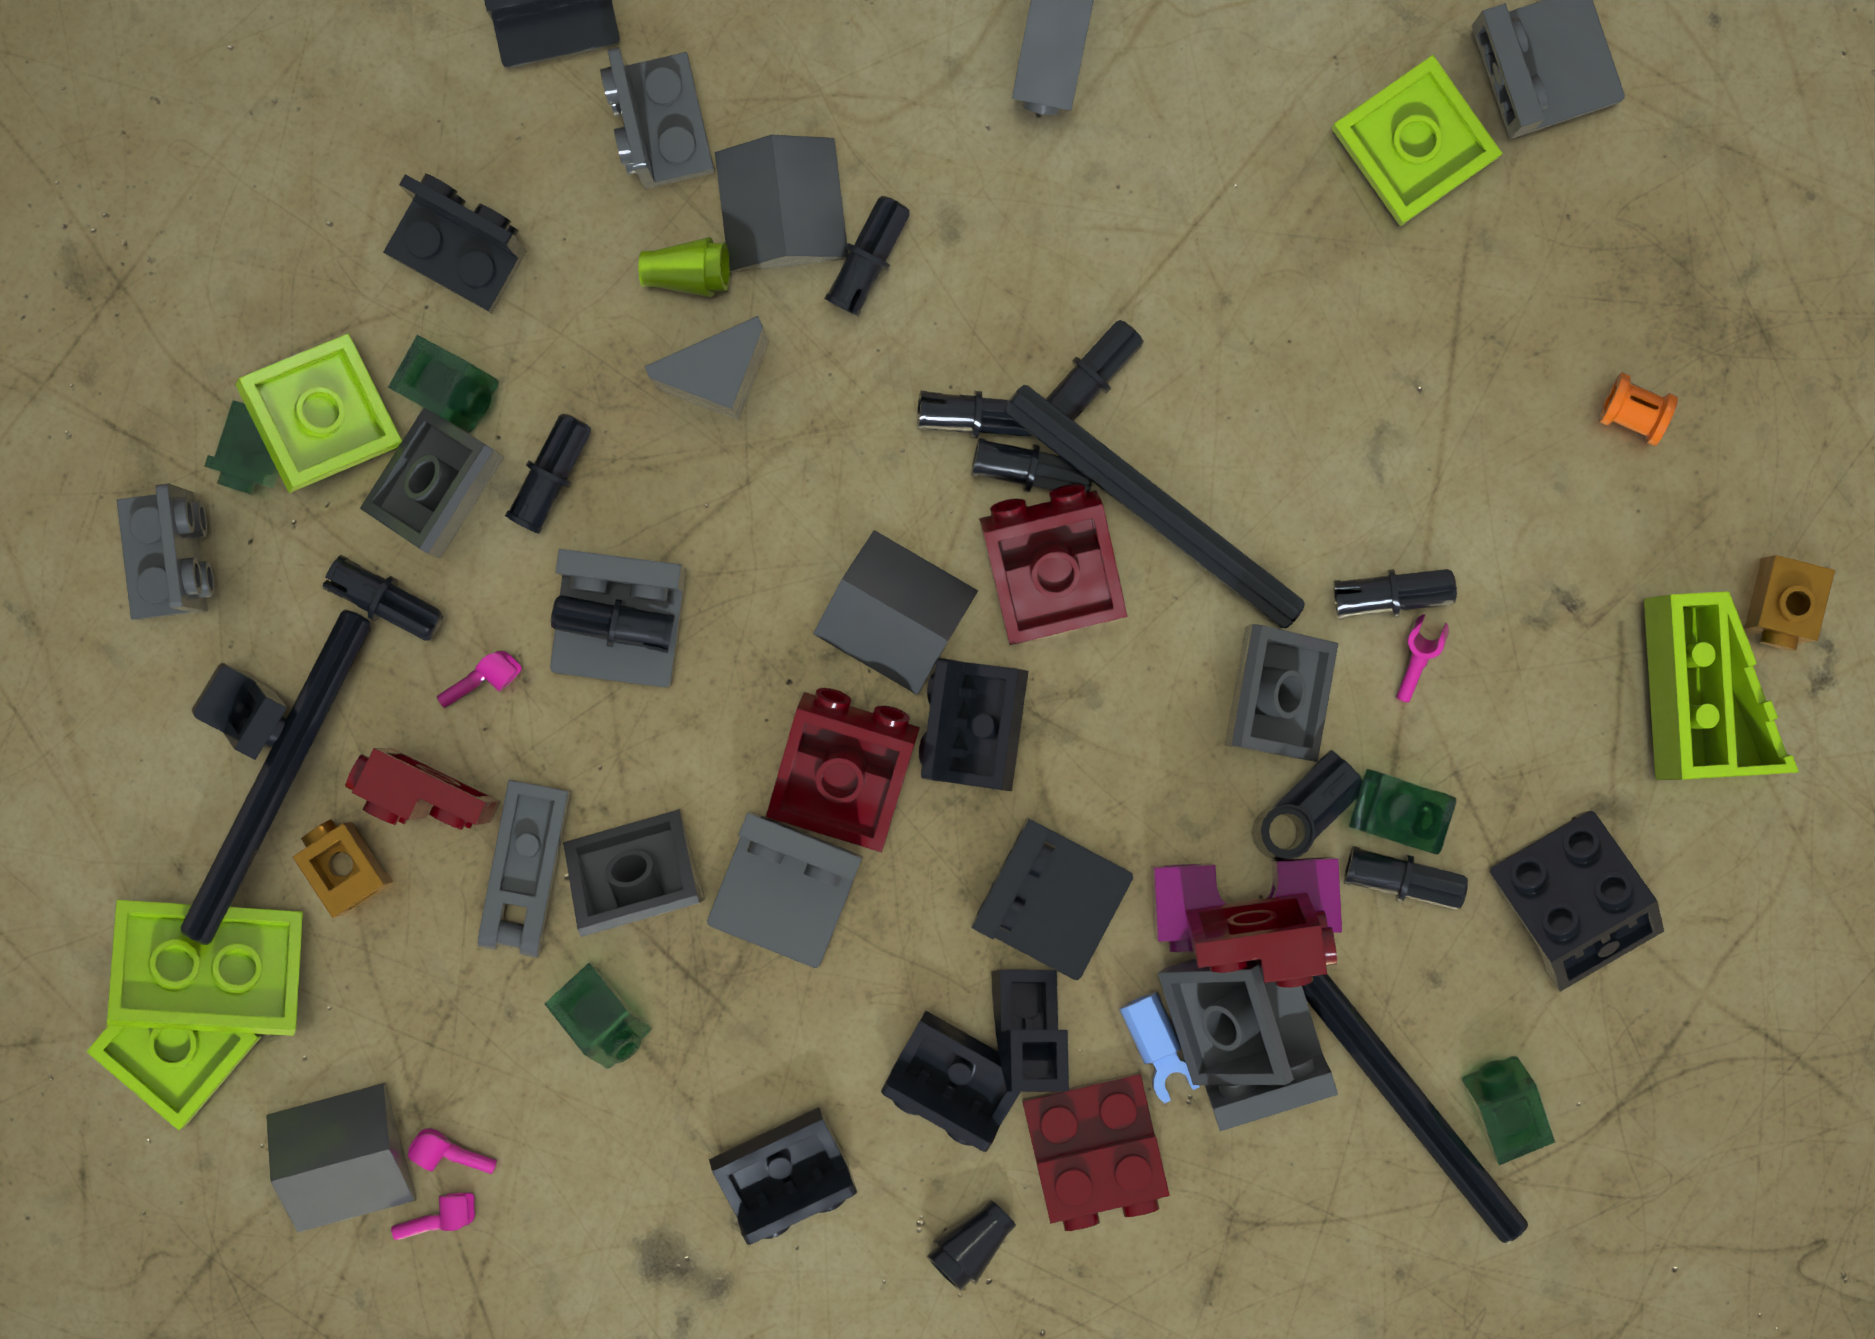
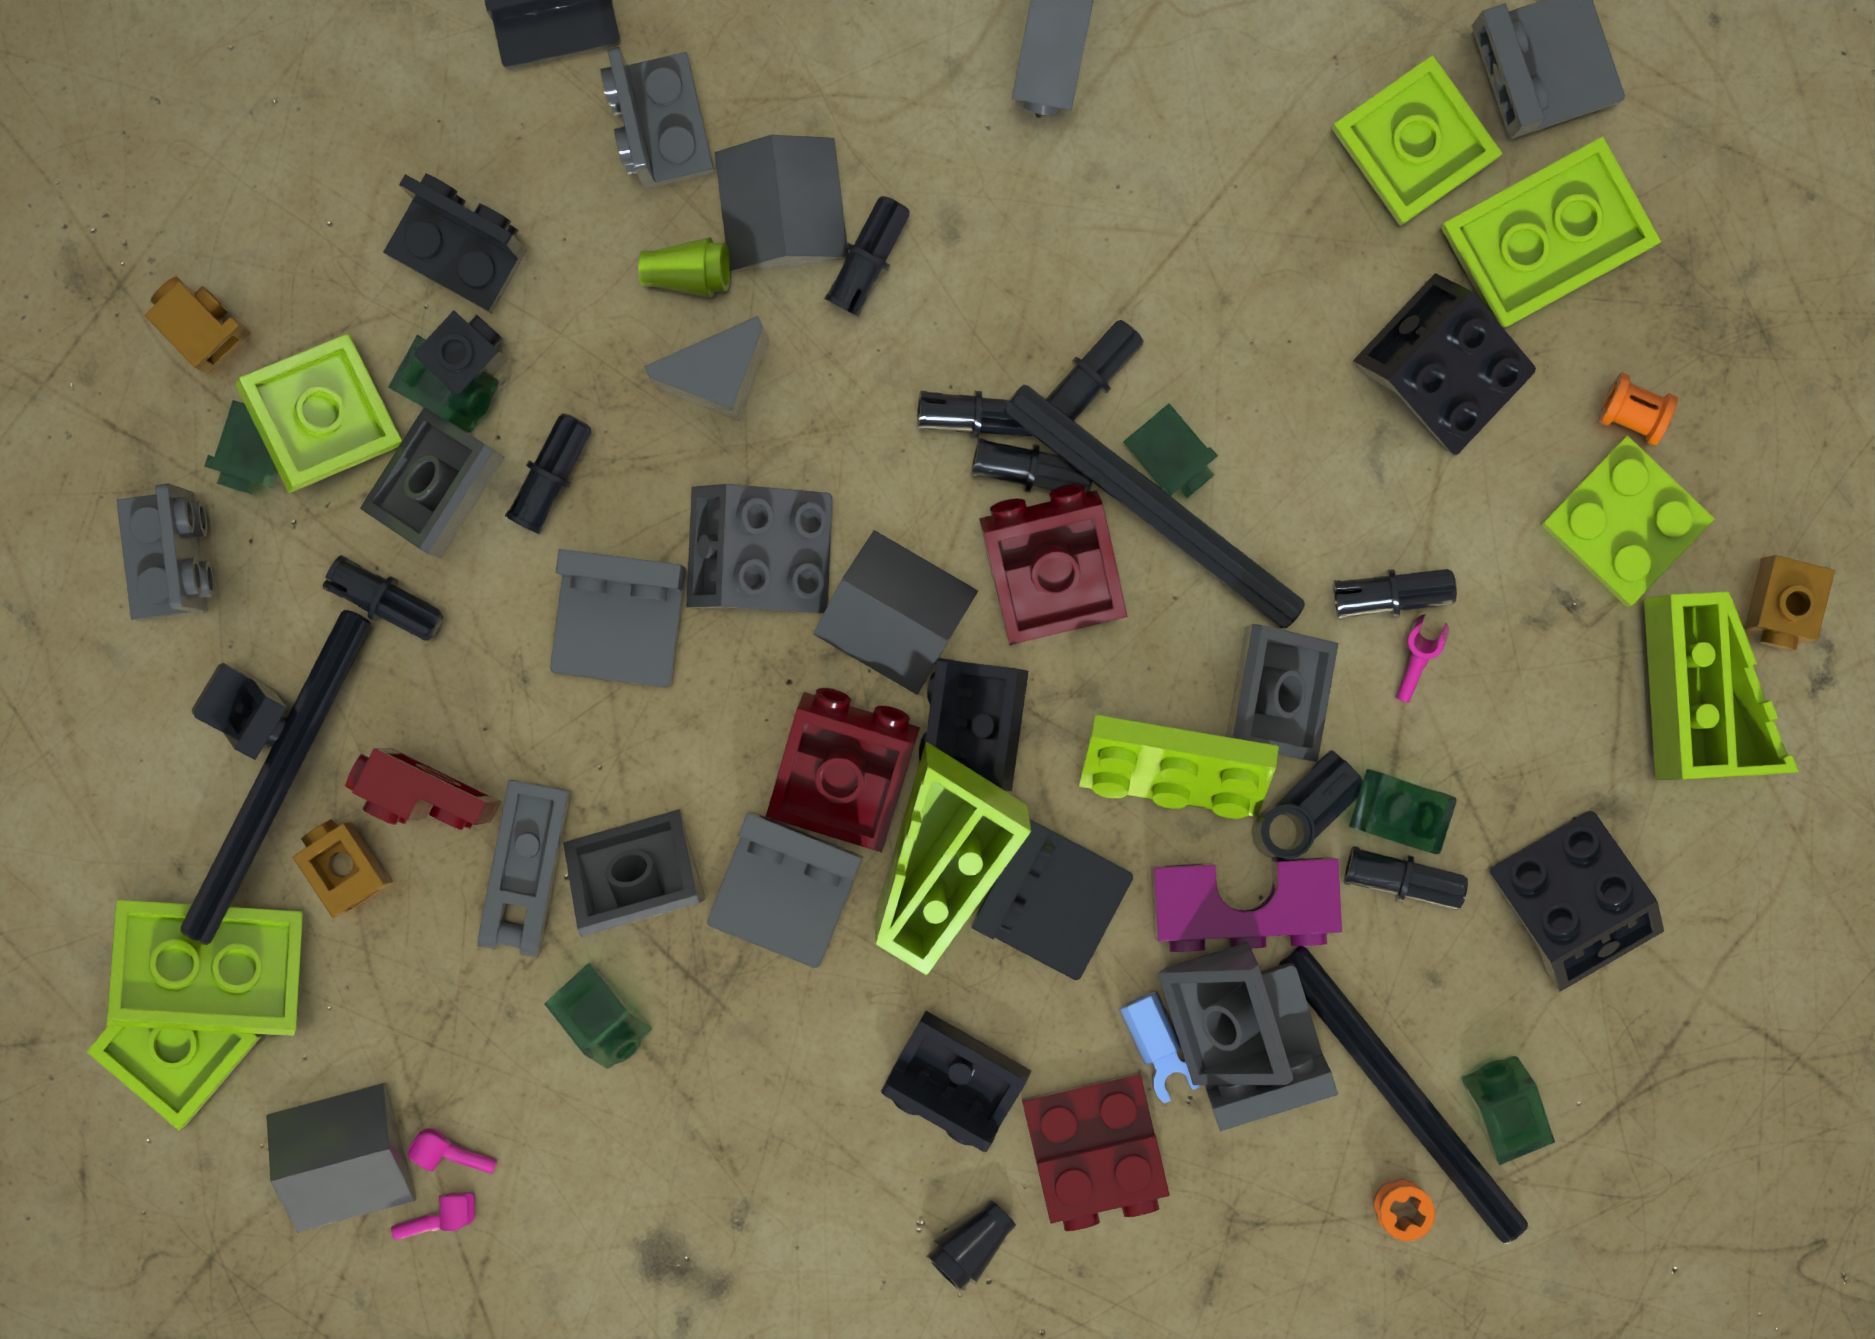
(194, 324): none -> pearl gold brick
(461, 351): none -> black bracket
(496, 668): dark pink hand -> none
(613, 623): black axle -> none
(759, 548): none -> dark grey bracket
(784, 1176): black bracket -> none
(946, 857): none -> lime wedge
(1027, 1031): black slope -> none
(1171, 453): none -> clear green bracket
(1177, 767): none -> lime plate
(1278, 932): dark red plate -> none
(1406, 1228): none -> orange bush
(1447, 361): none -> black bracket
(1550, 233): none -> lime plate
(1627, 521): none -> lime plate

